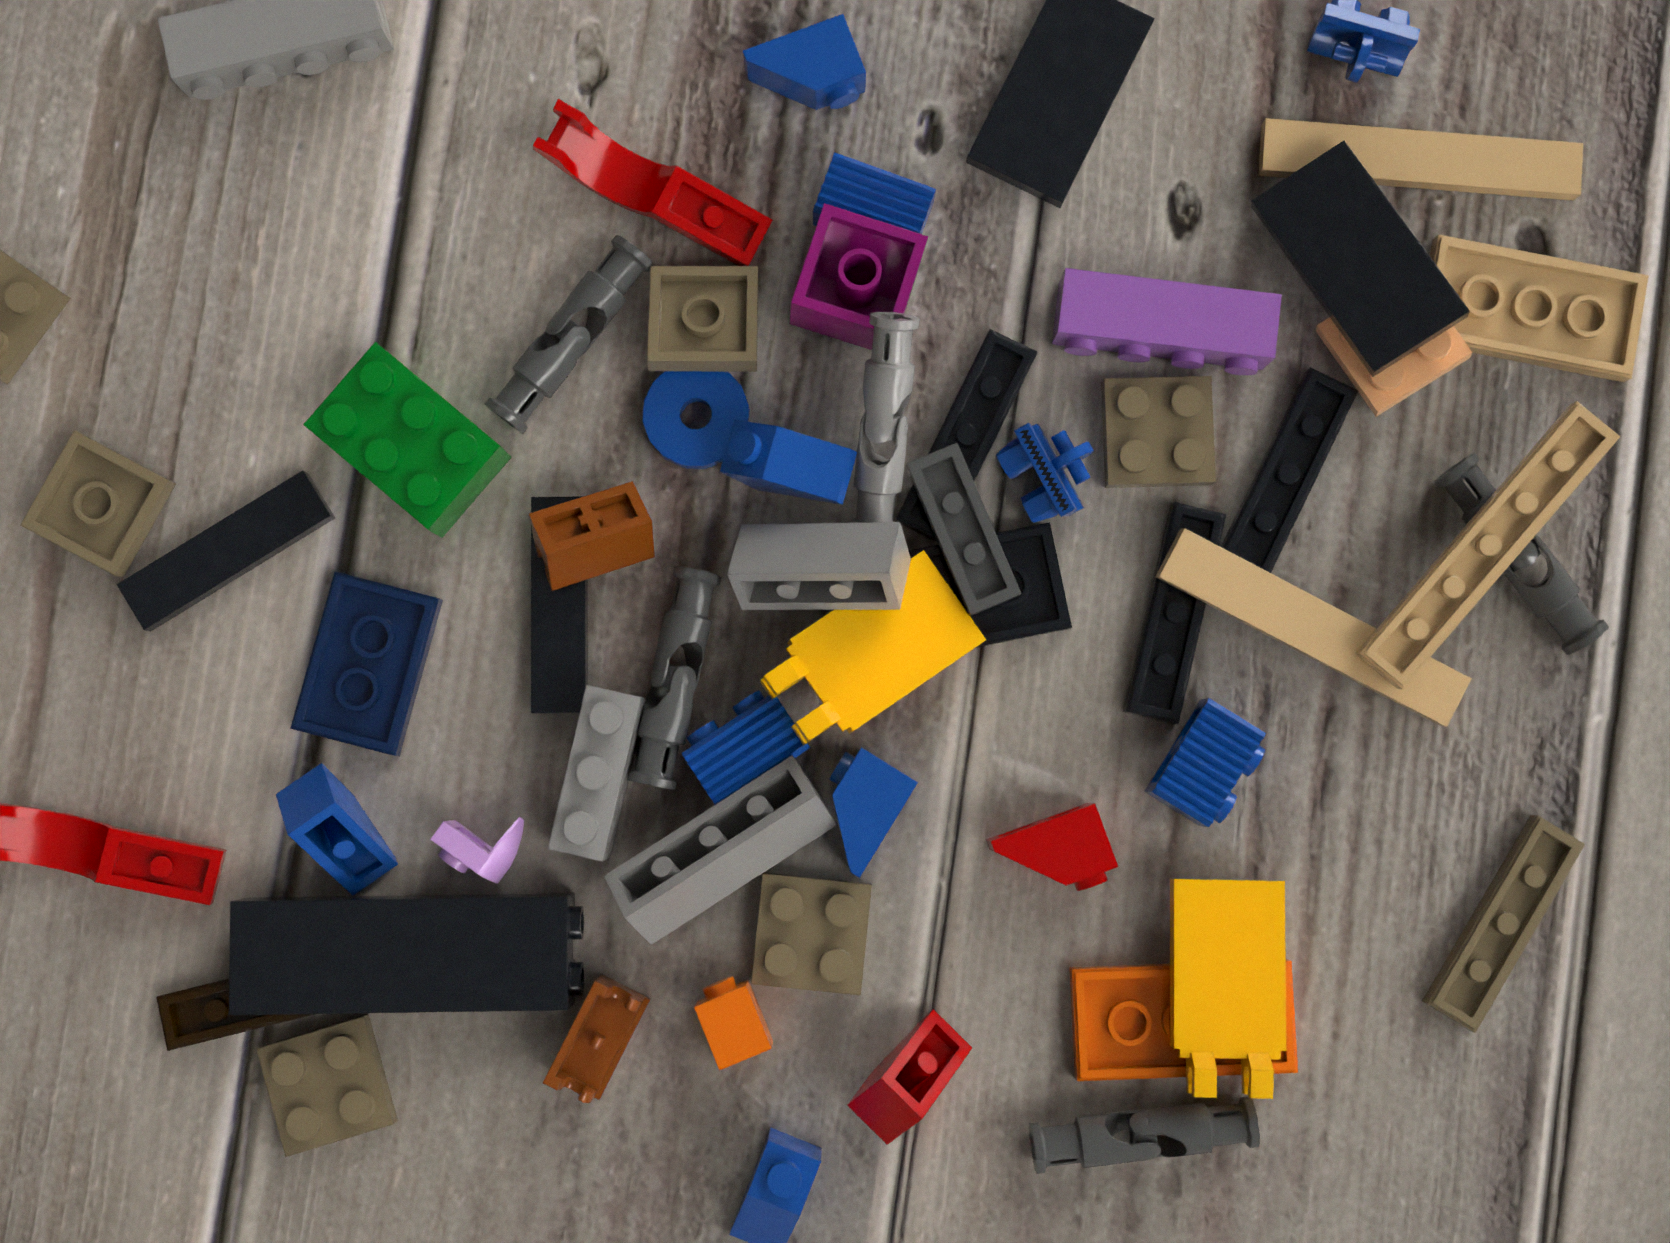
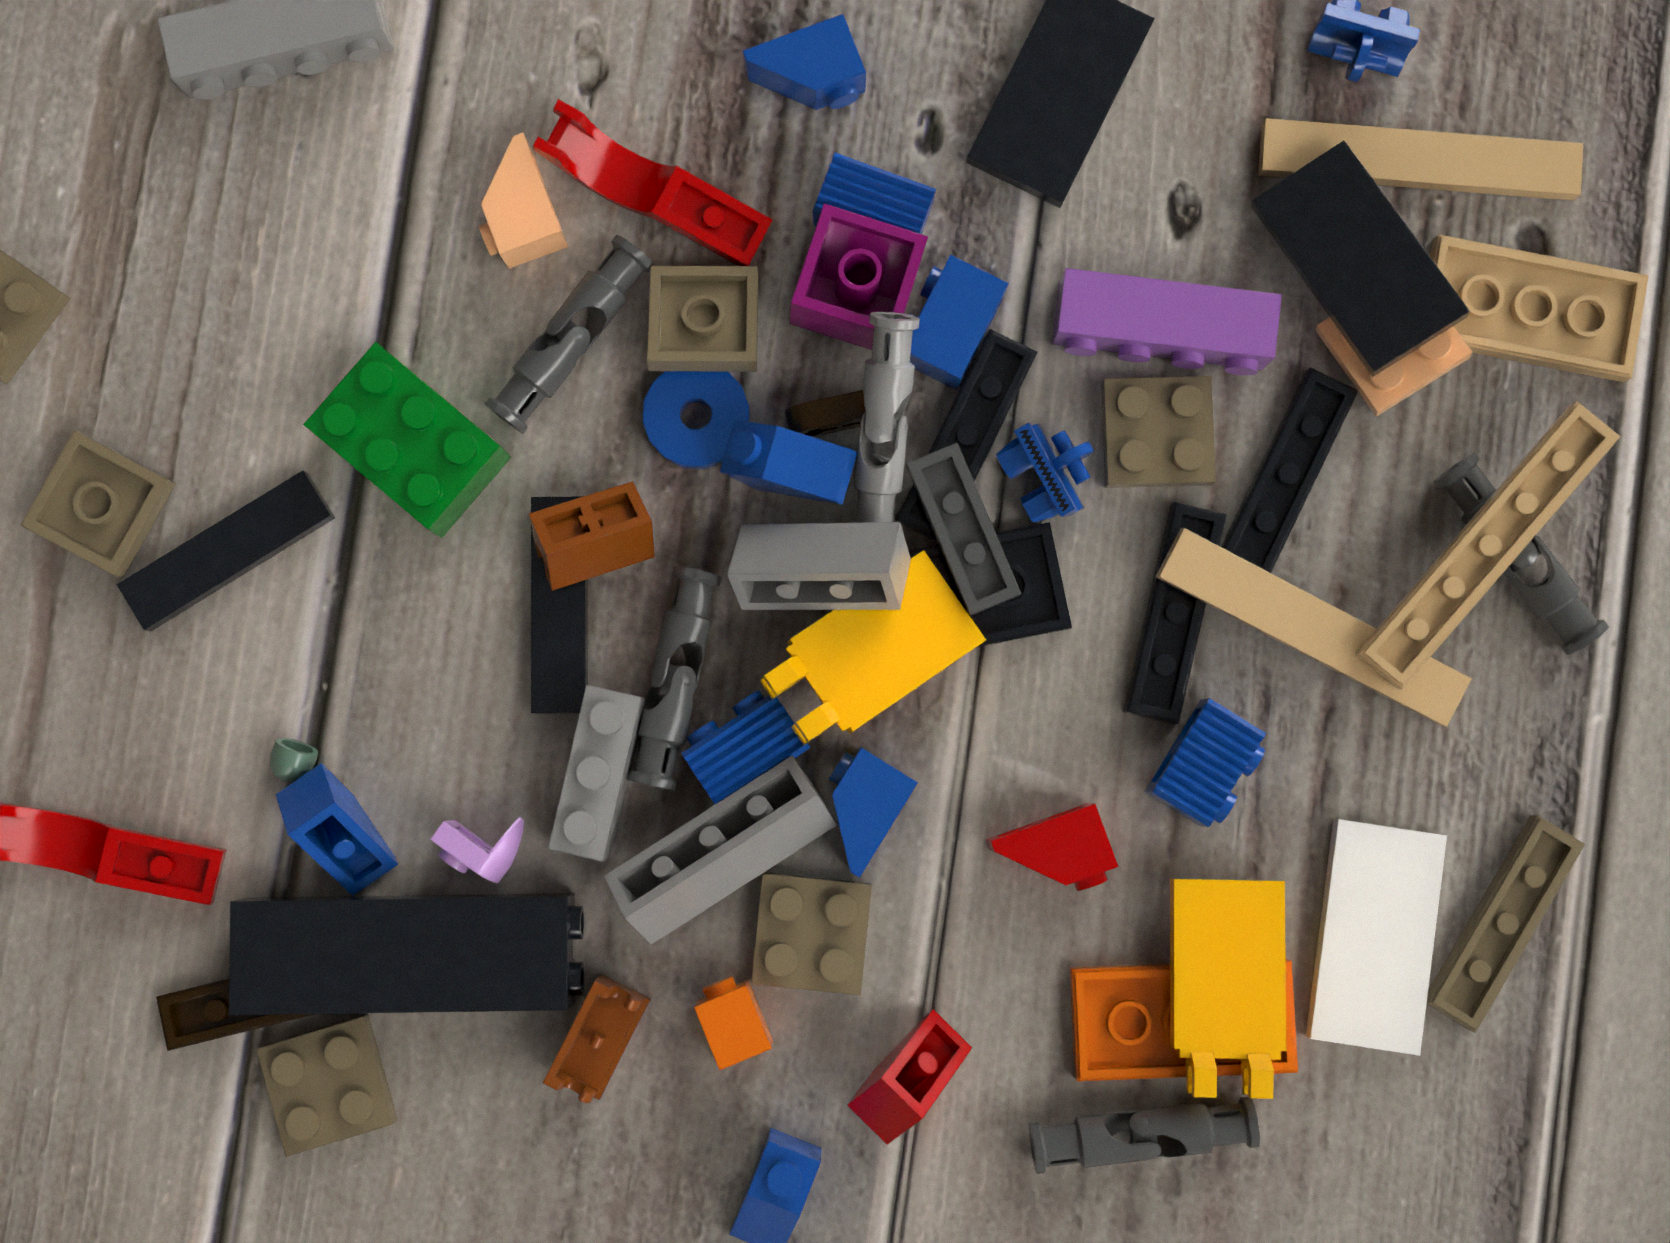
(292, 759): none -> sand green hinge
(366, 664): dark blue tile -> none
(519, 209): none -> light nougat slope
(827, 414): none -> dark brown beam
(954, 319): none -> blue brick
(1376, 937): none -> white tile

